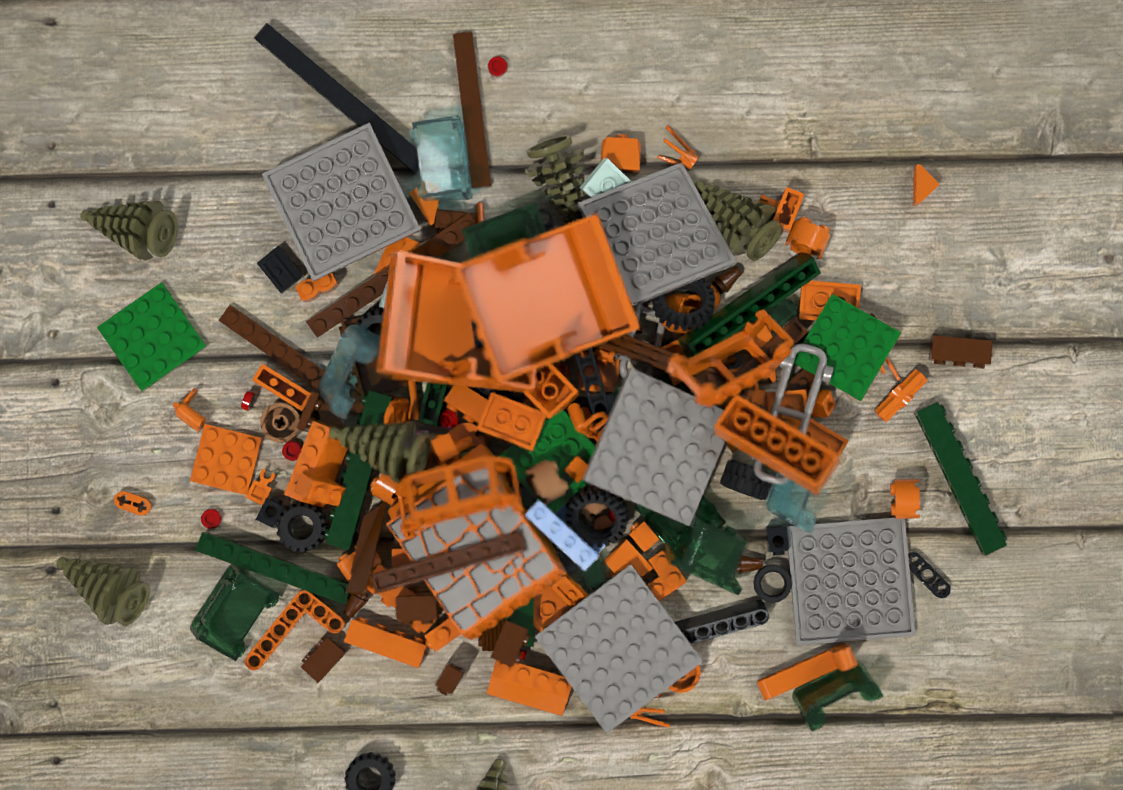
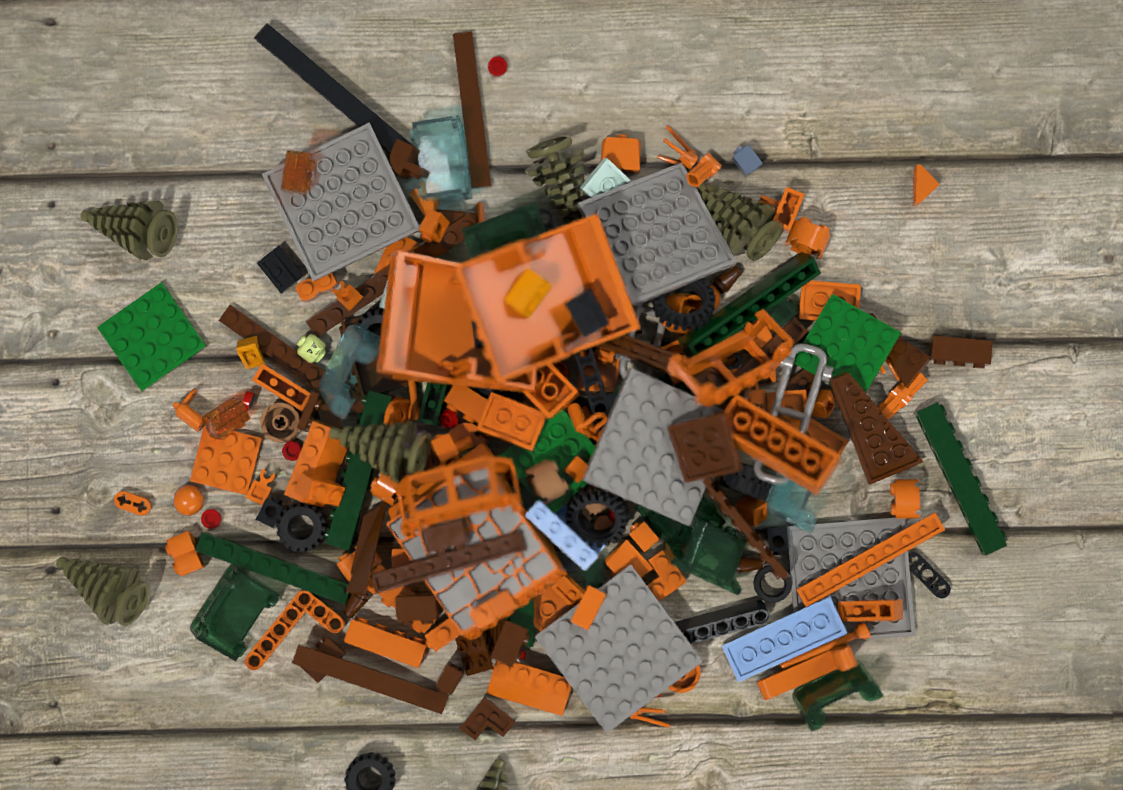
(183, 552): none -> orange brick
(188, 500): none -> orange hair
(226, 418): none -> clear orange brick
(249, 352): none -> light orange slope
(297, 172): none -> clear orange brick
(311, 348): none -> yellowish green head
(347, 295): none -> orange plate
(369, 678): none -> reddish brown tile
(403, 160): none -> reddish brown brick
(433, 226): none -> orange brick
(447, 535): none -> reddish brown brick
(474, 654): none -> reddish brown hinge
(487, 714): none -> reddish brown plate
(492, 609): none -> orange slope
(528, 293): none -> light orange panel
(587, 313): none -> black plate
(588, 607): none -> orange tile
(704, 169): none -> orange piece
(704, 447): none -> reddish brown plate
(742, 525): none -> reddish brown wing
(746, 160): none -> sand blue brick
(753, 510): none -> orange panel
(784, 639): none -> light blue plate
(860, 632): none -> orange piece
(870, 559): none -> orange plate
(871, 610): none -> orange slope
(875, 439): none -> reddish brown wing
(908, 361): none -> reddish brown wing

